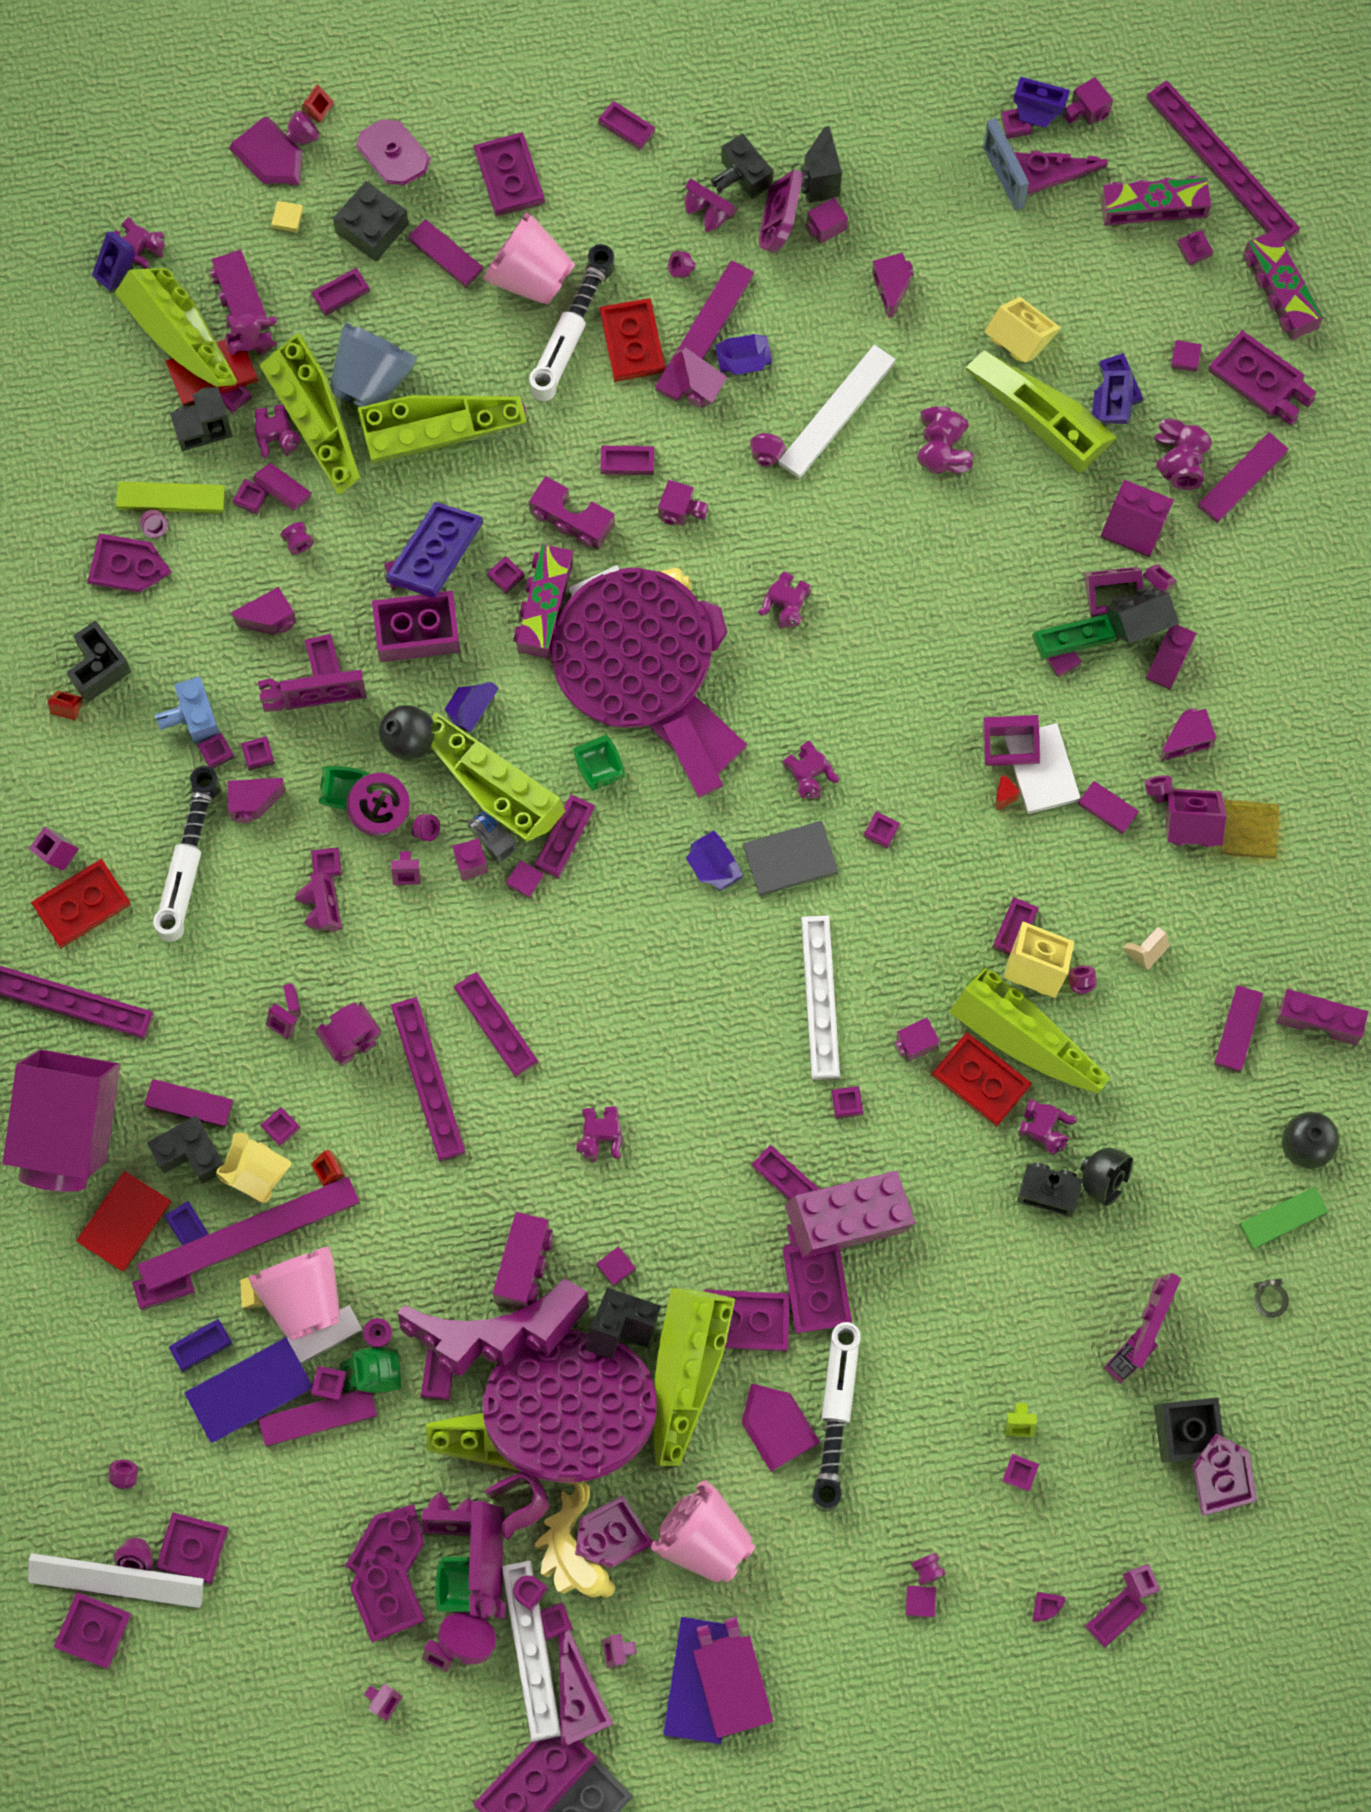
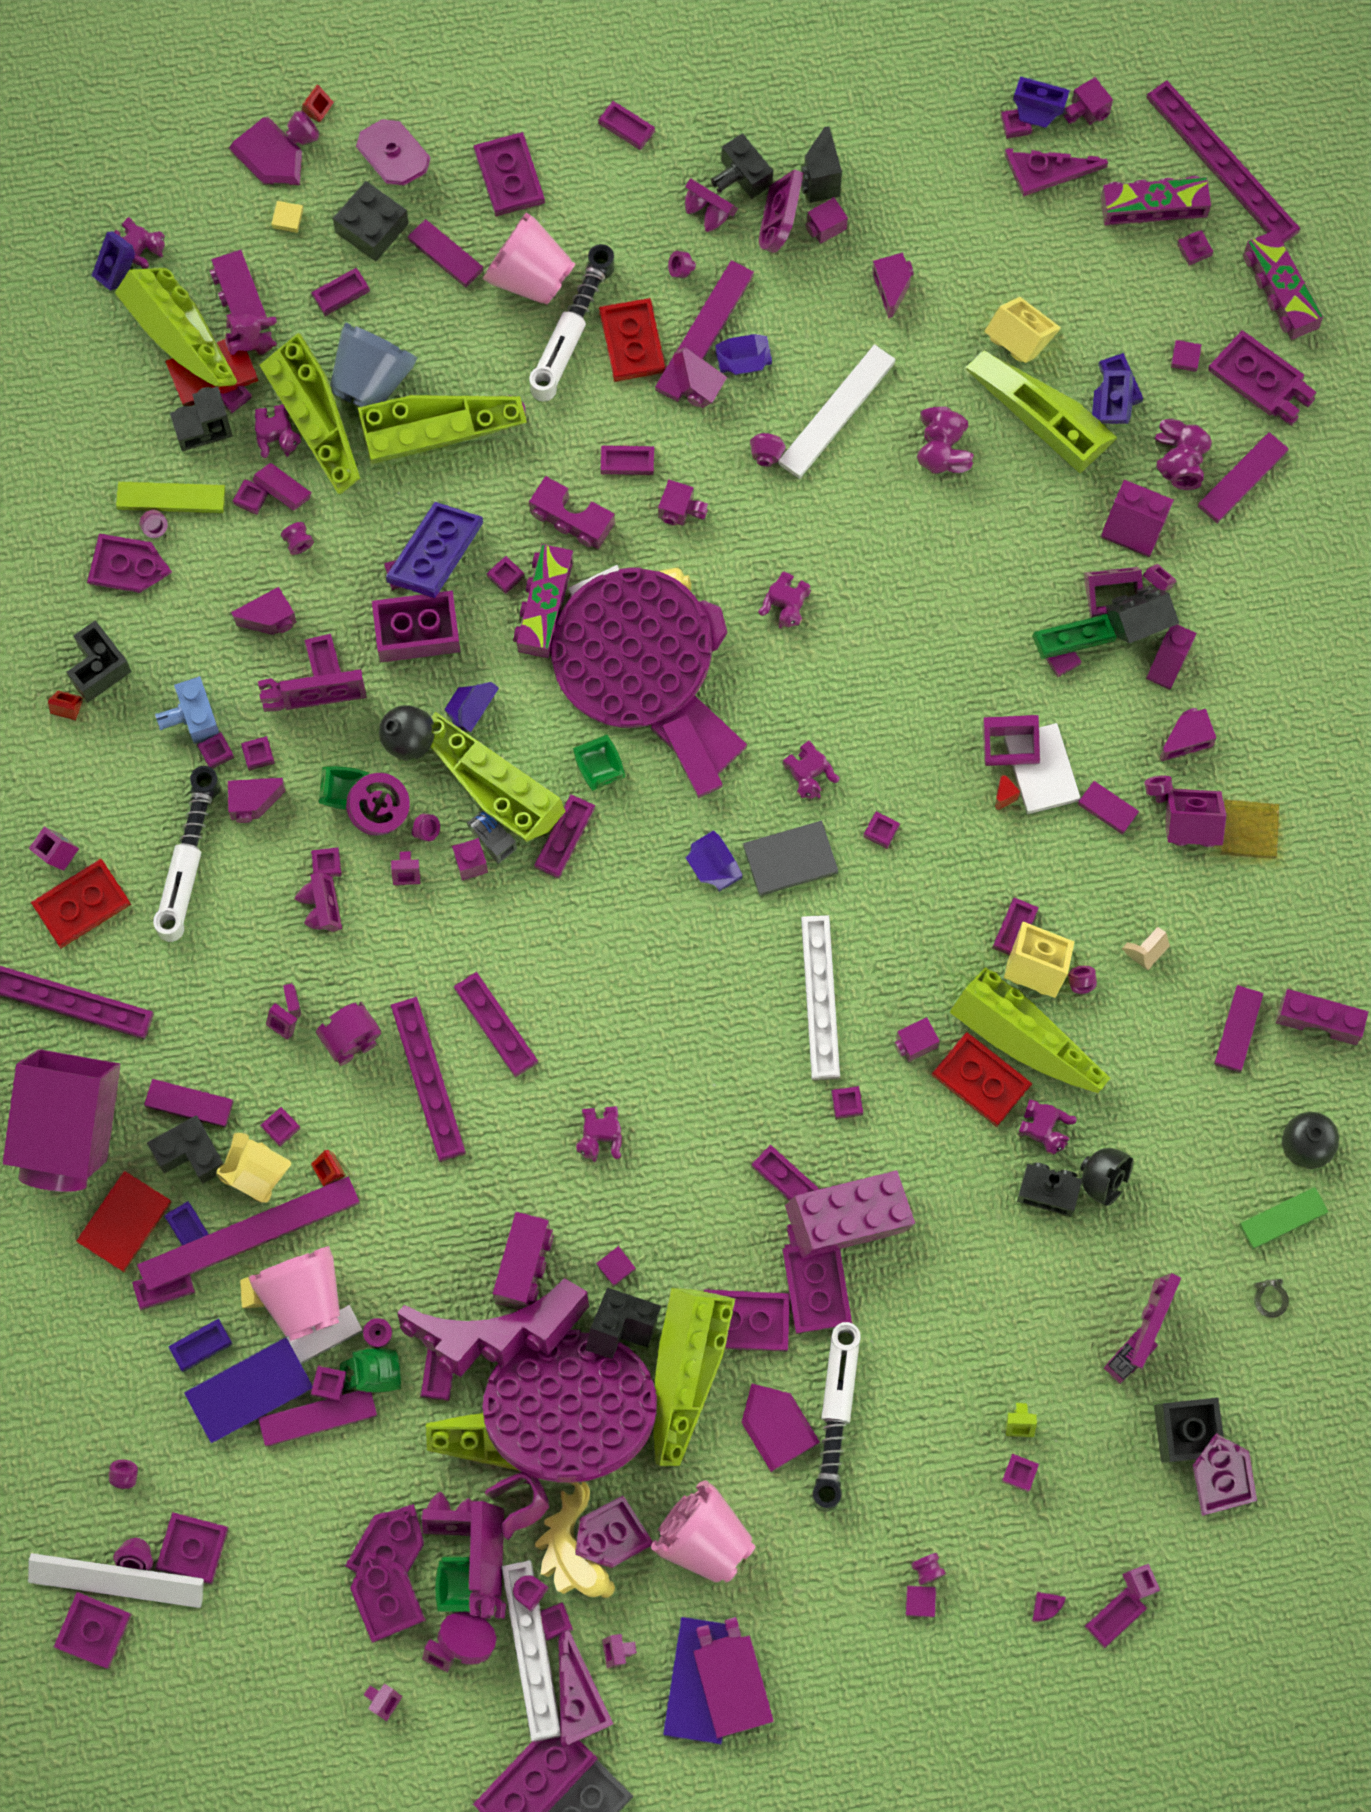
(524, 879): magenta tile -> none
(1005, 164): sand blue tile -> none

